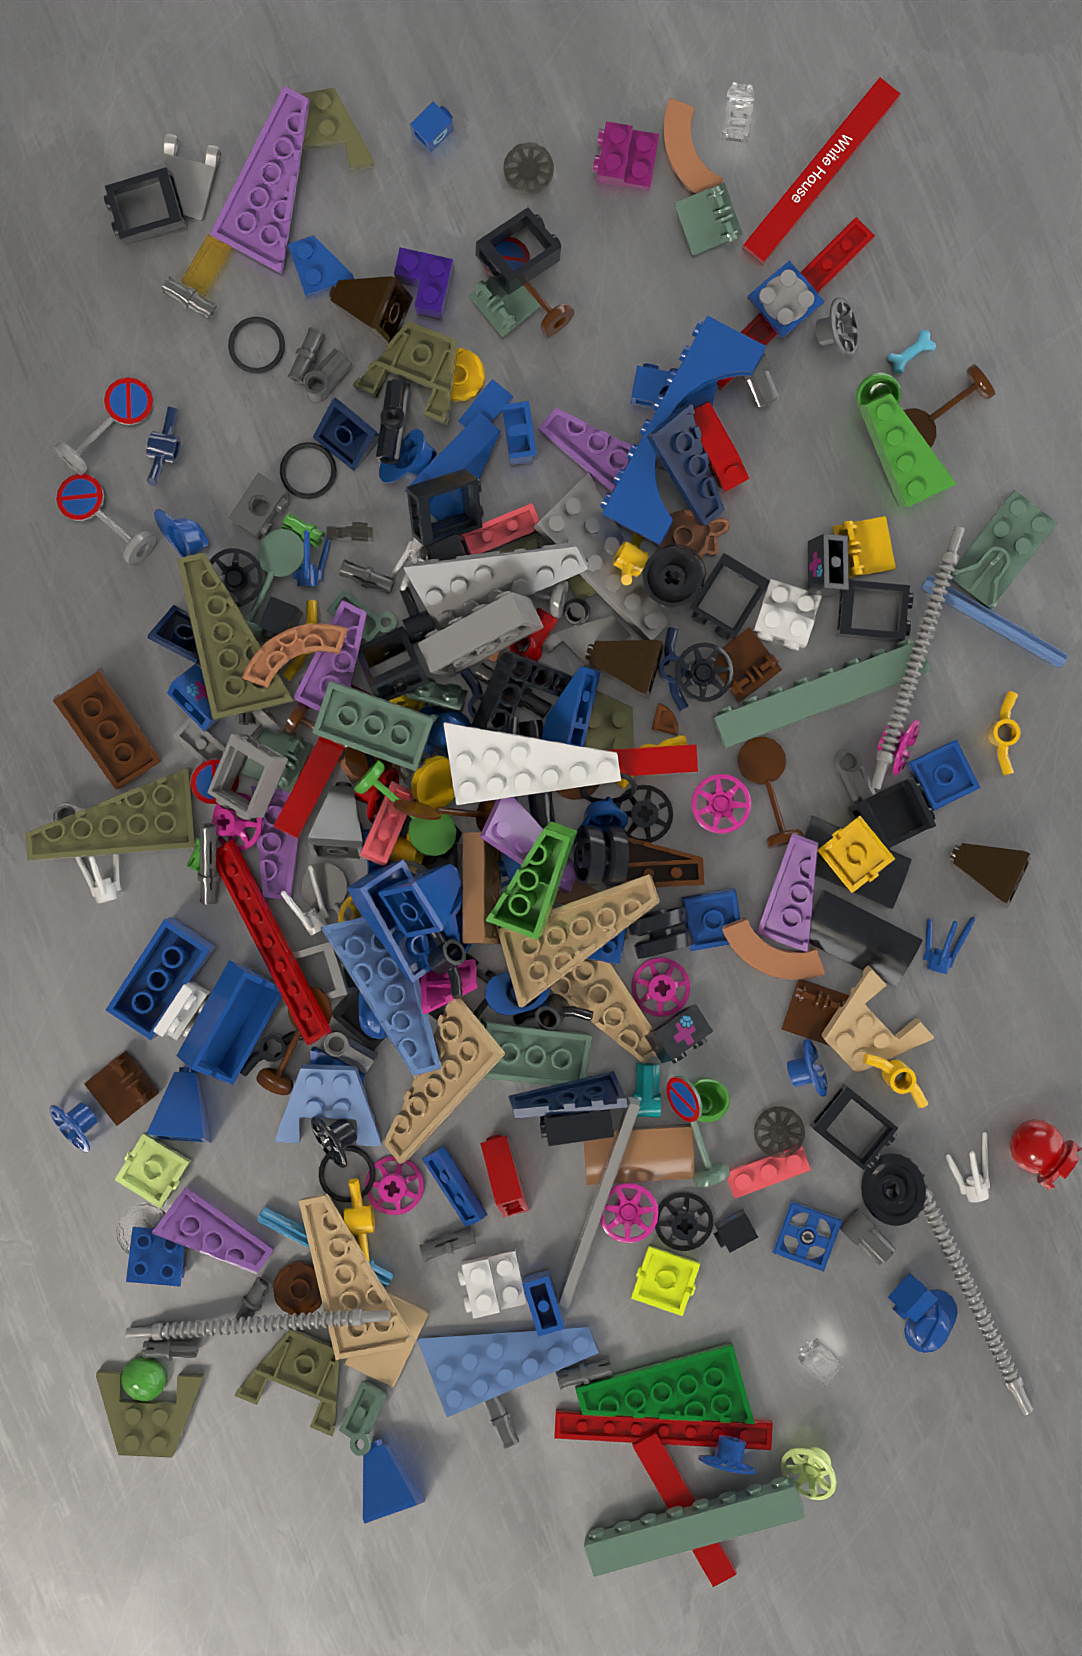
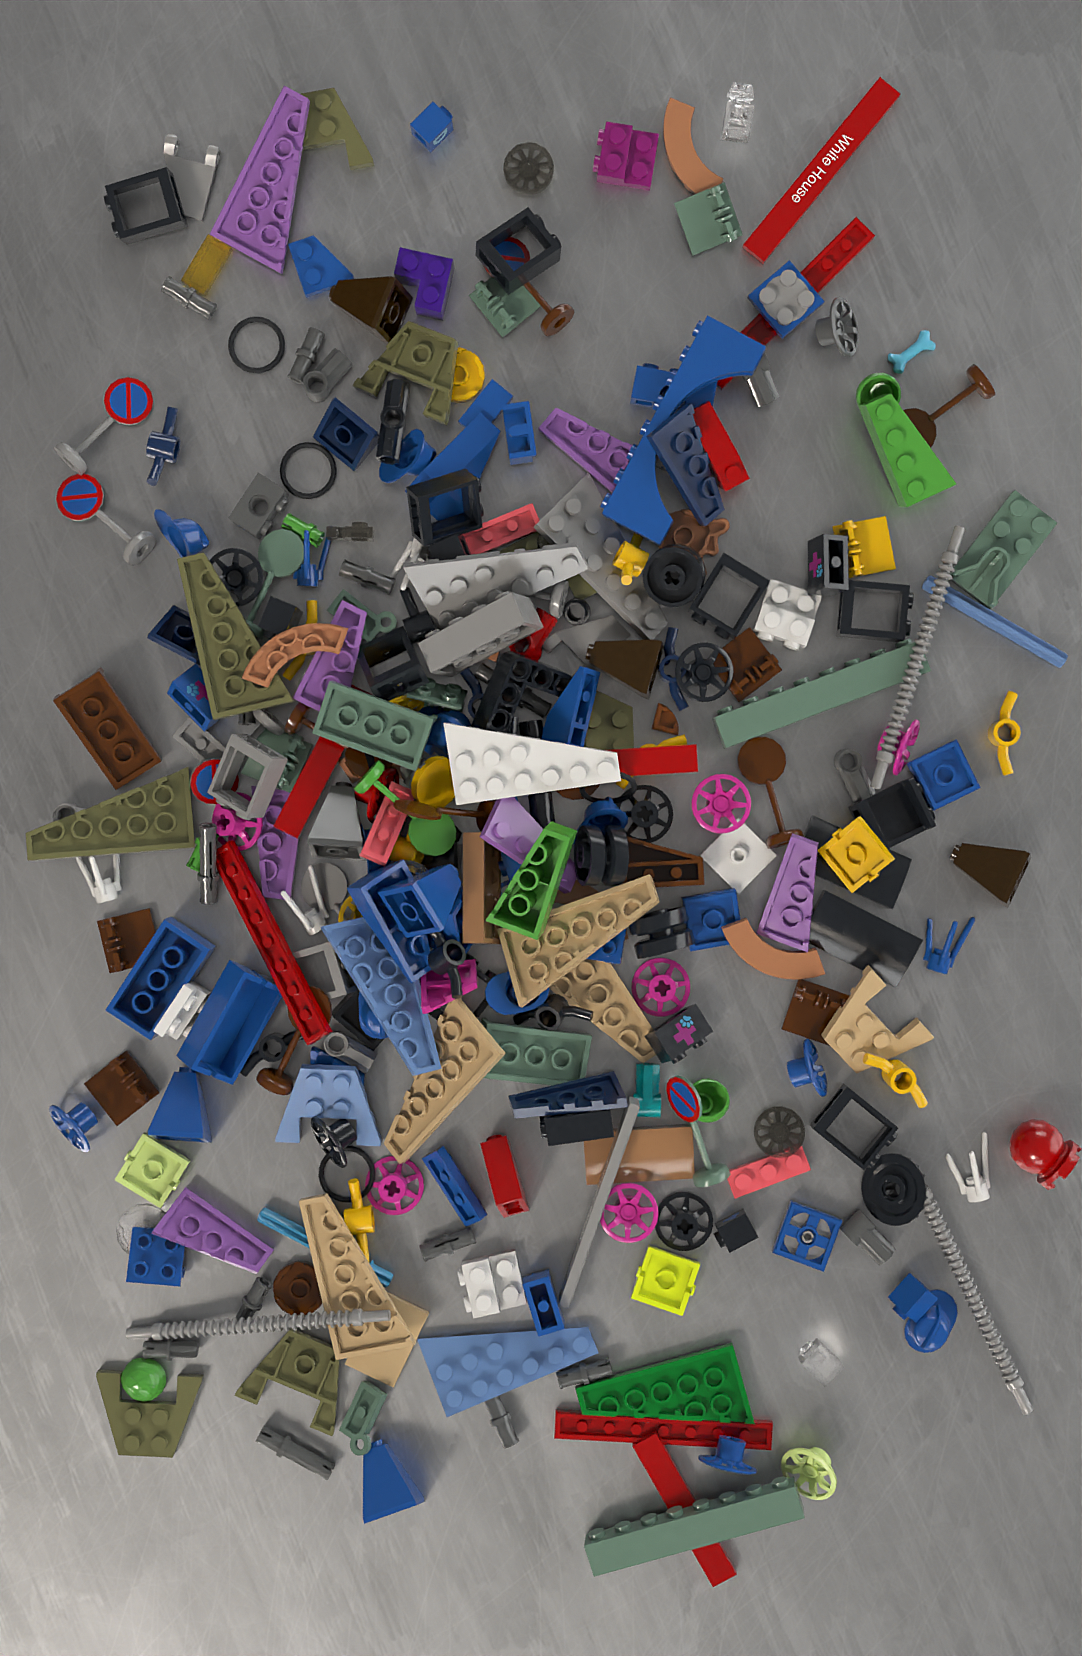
(126, 938): none -> reddish brown hinge
(295, 1452): none -> dark grey pin
(738, 856): none -> white plate

